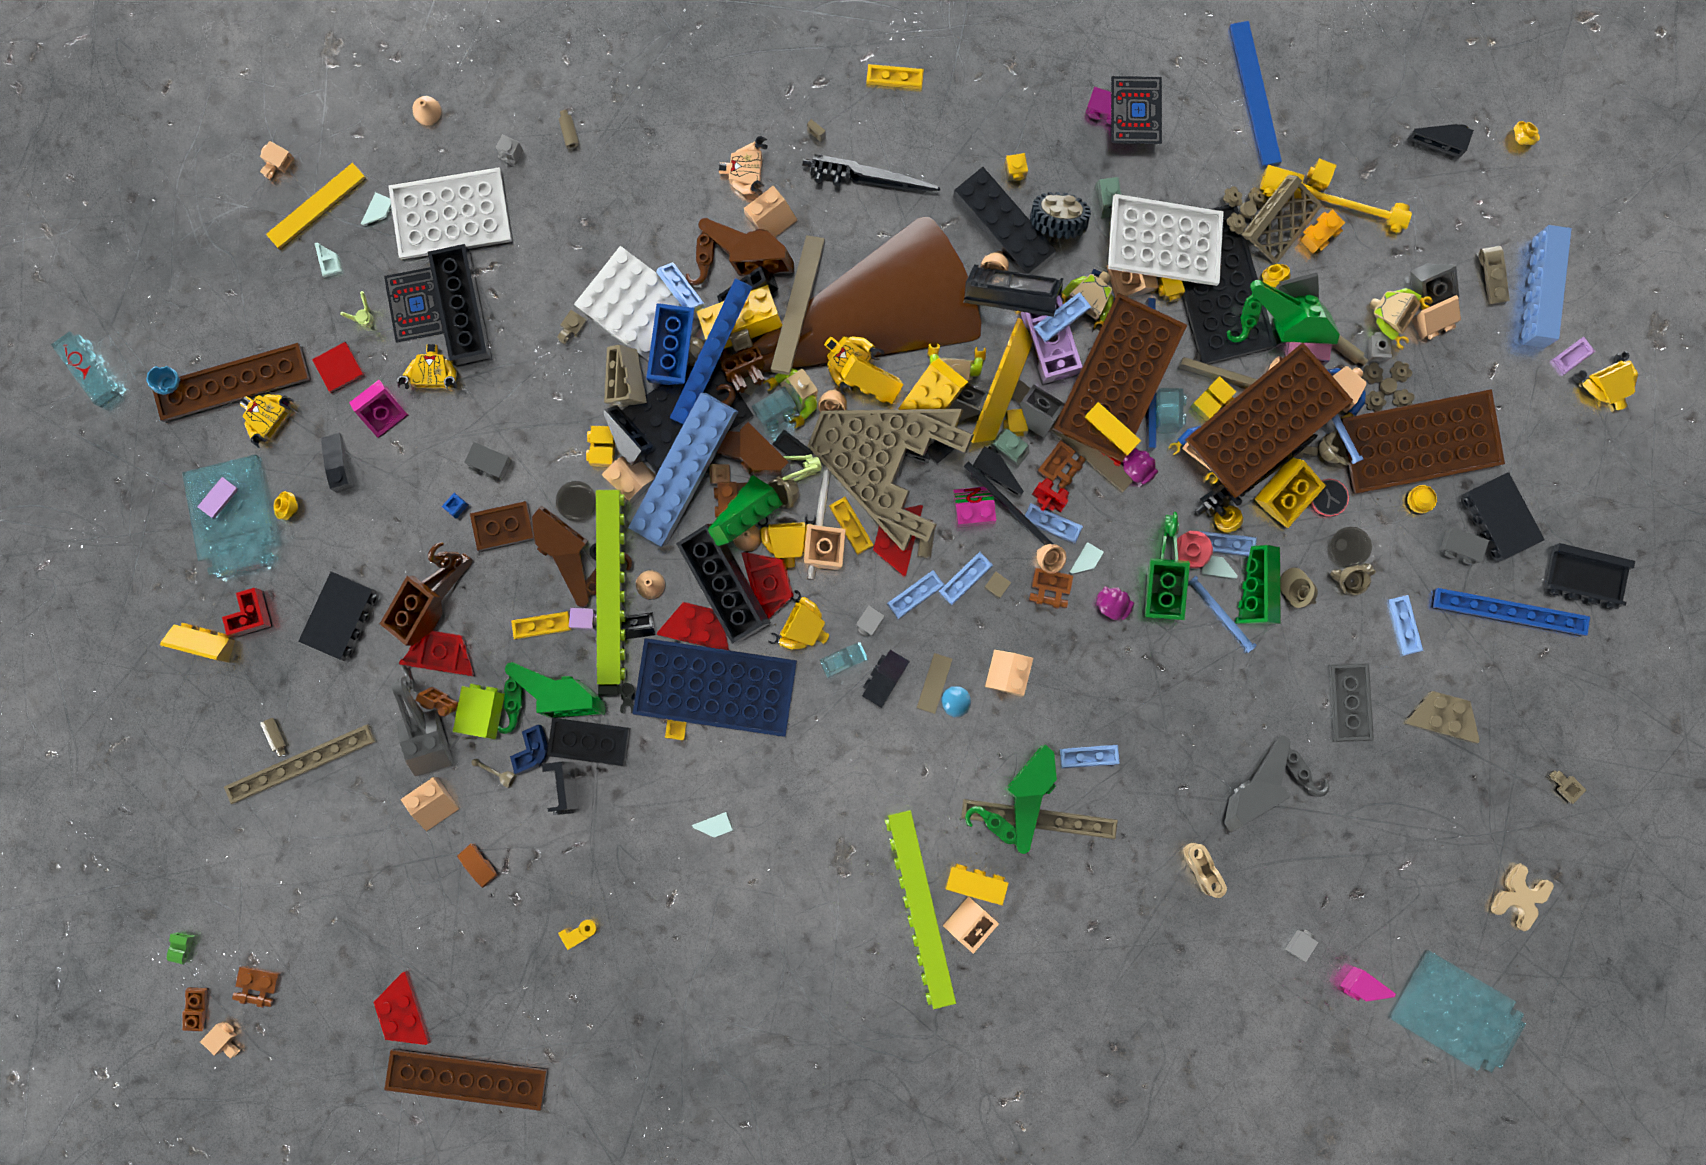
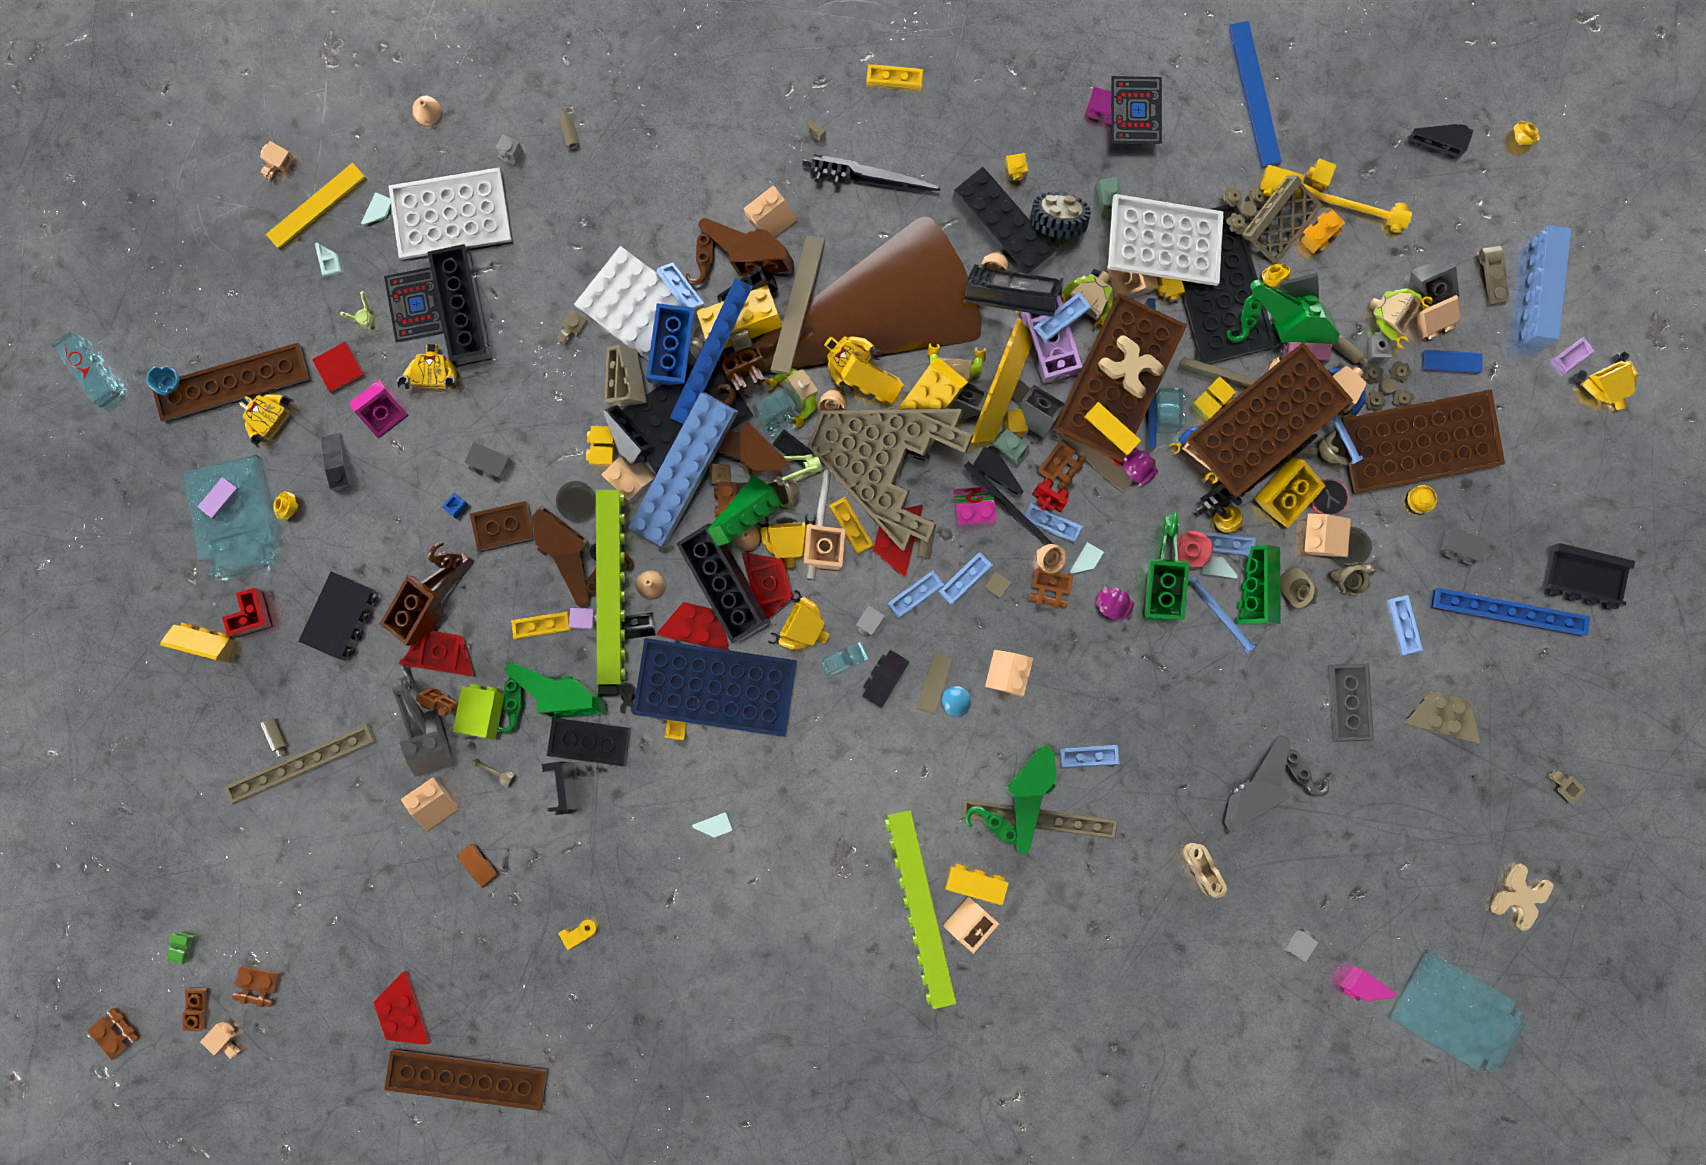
(108, 1038): none -> dark orange plate
(535, 751): dark blue plate -> none
(746, 167): light nougat torso -> none
(939, 451): black tile -> none
(1131, 366): none -> tan piece
(1327, 535): none -> light nougat slope
(1452, 361): none -> blue tile
(1503, 517): black panel -> none

